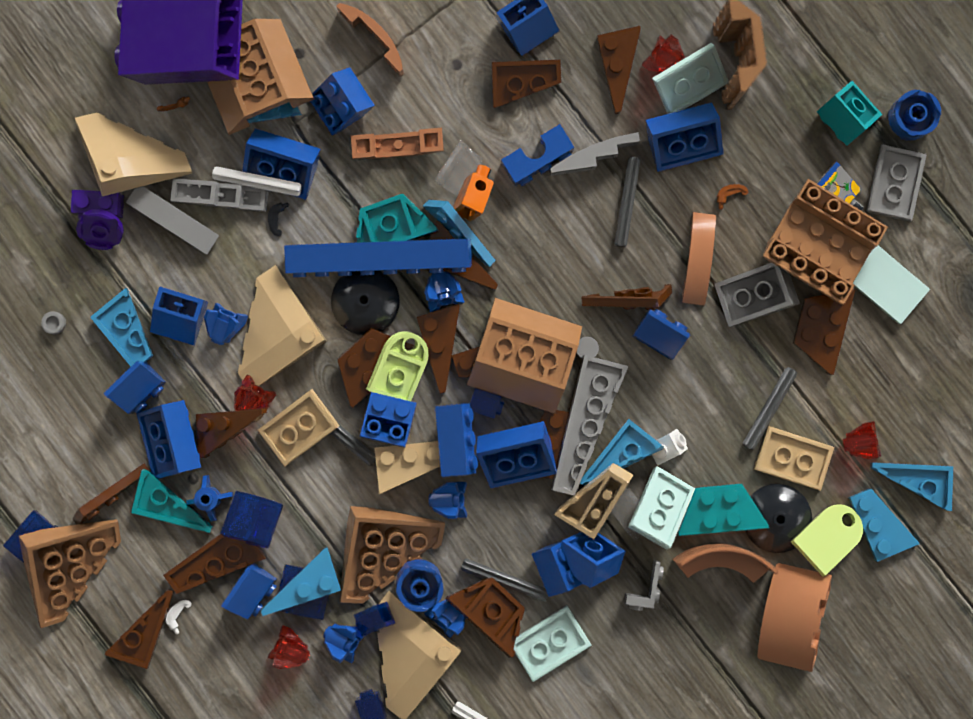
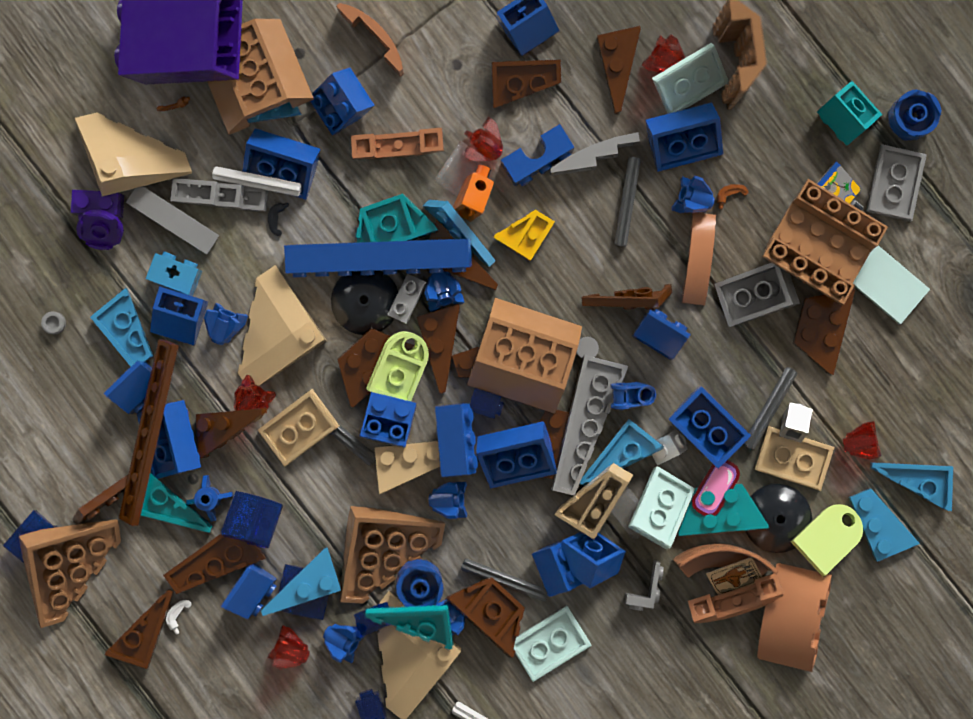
(148, 432): none -> reddish brown tile
(160, 273): none -> dark azure brick
(407, 298): none -> light grey hinge
(420, 621): none -> teal wing
(485, 143): none -> clear red brick
(526, 234): none -> yellow wing
(628, 395): none -> blue piece
(694, 196): none -> blue brick
(709, 426): none -> blue slope
(717, 482): none -> sticker
(734, 576): none -> sticker
(737, 601): none -> nougat slope
(795, 422): none -> brick

